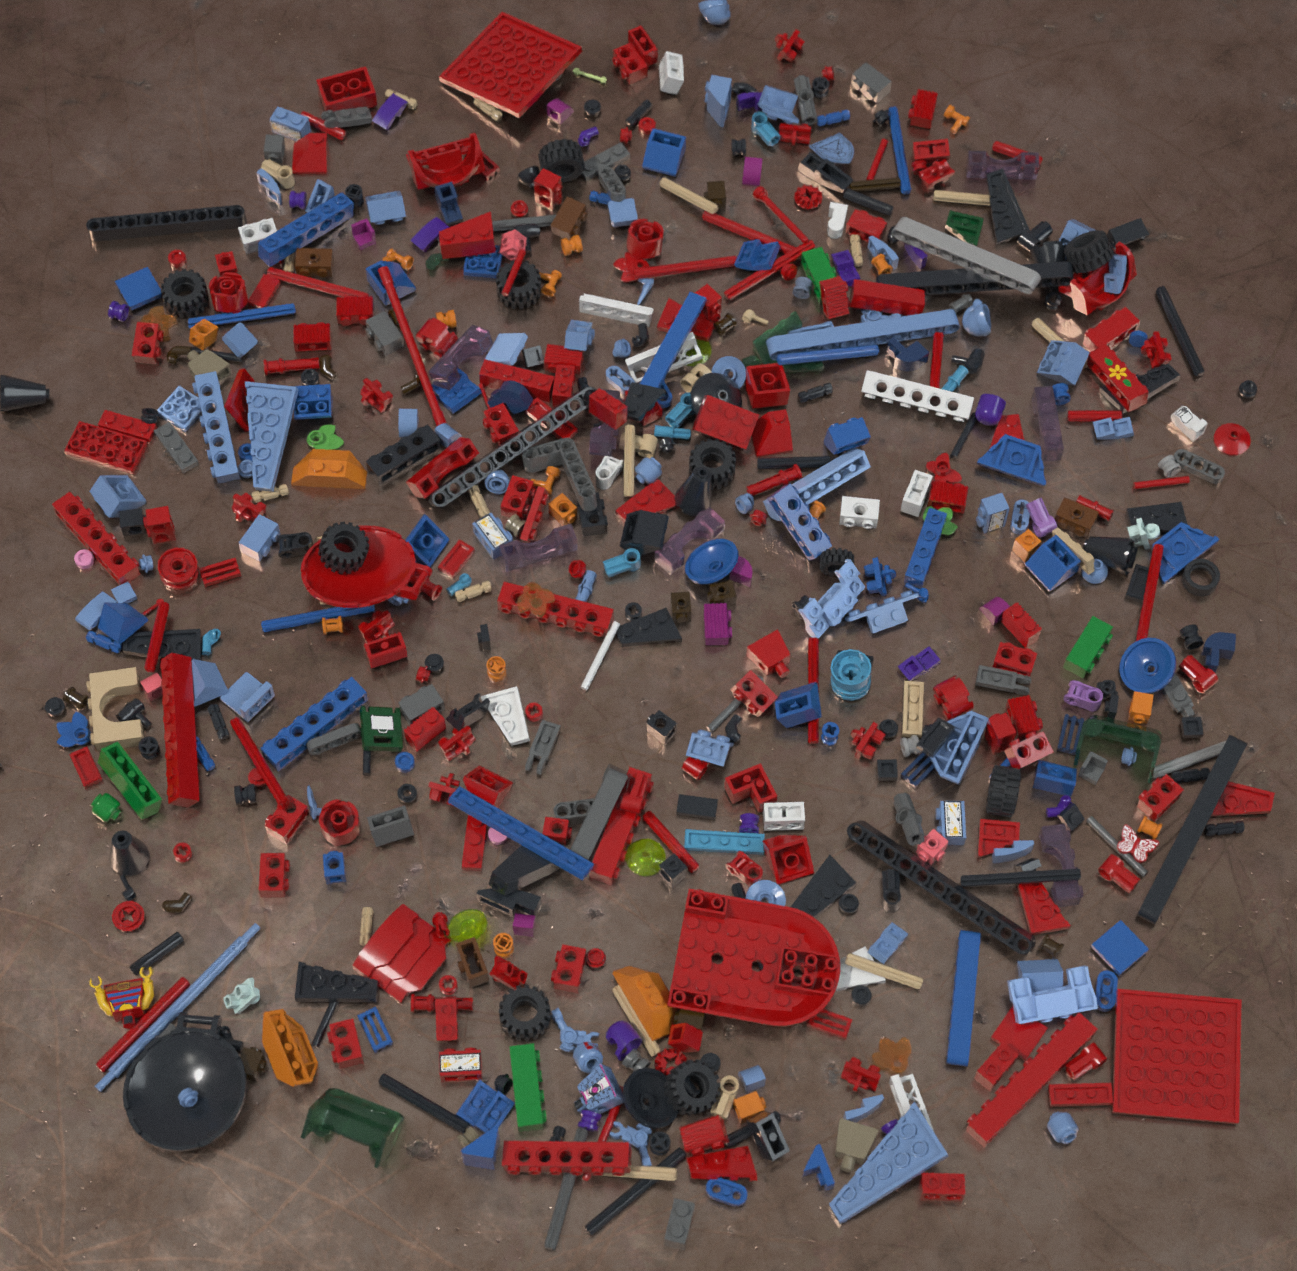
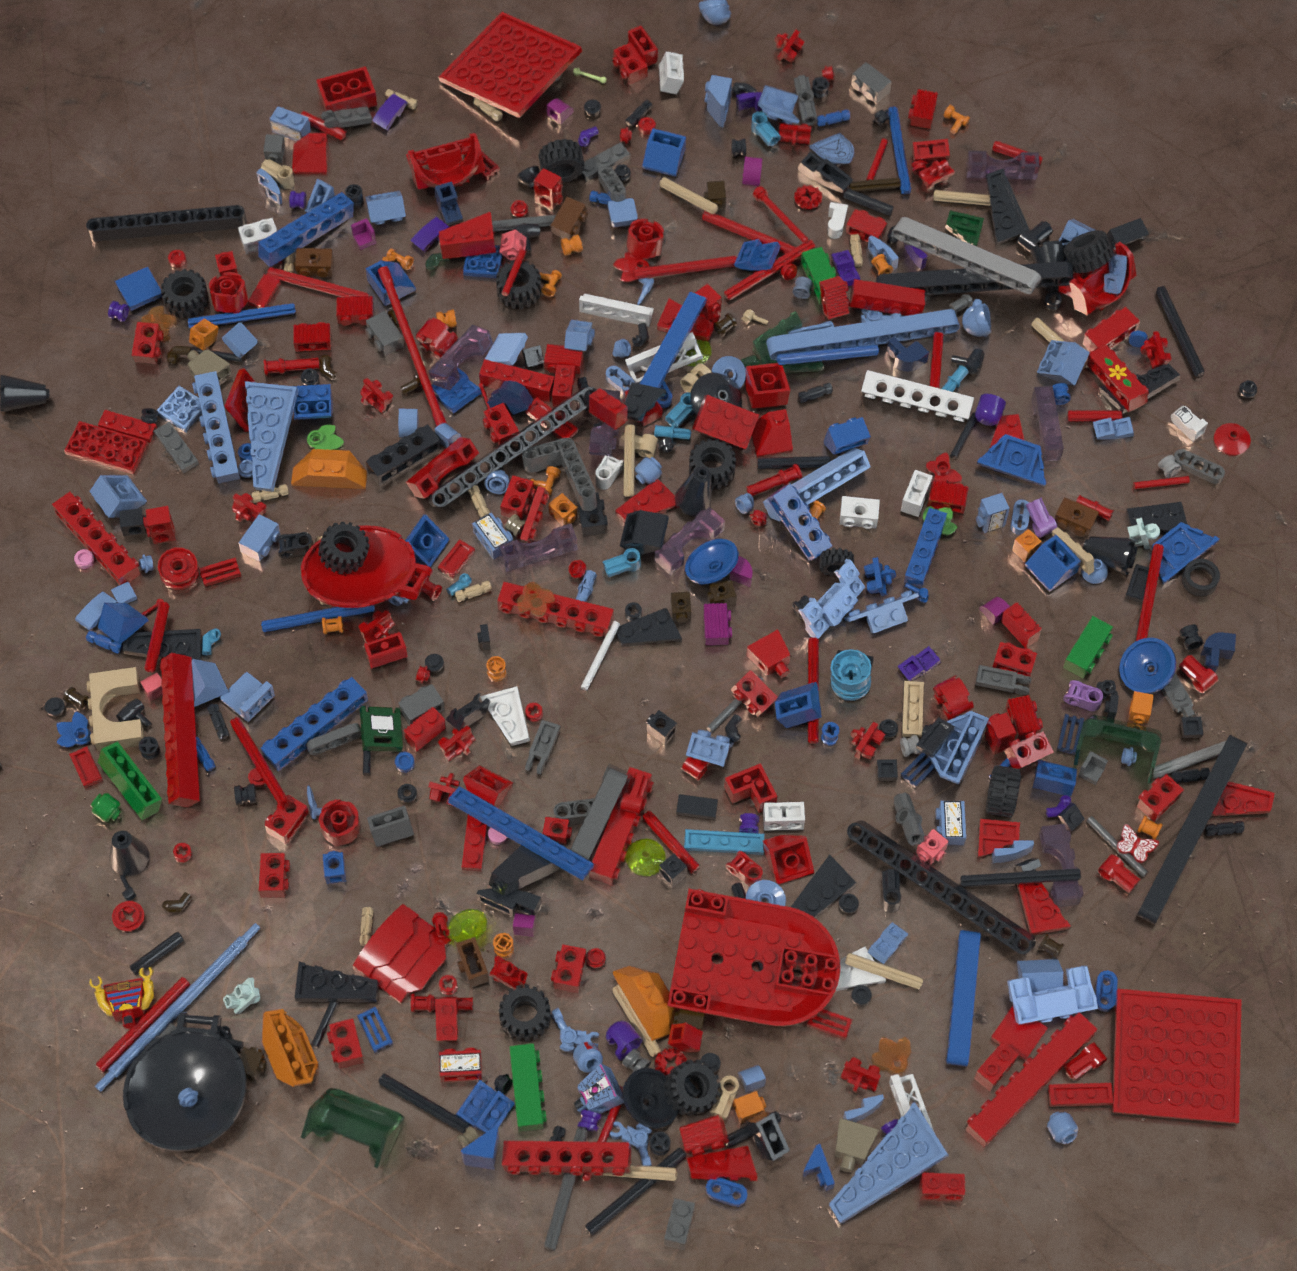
(1119, 947): blue tile -> none

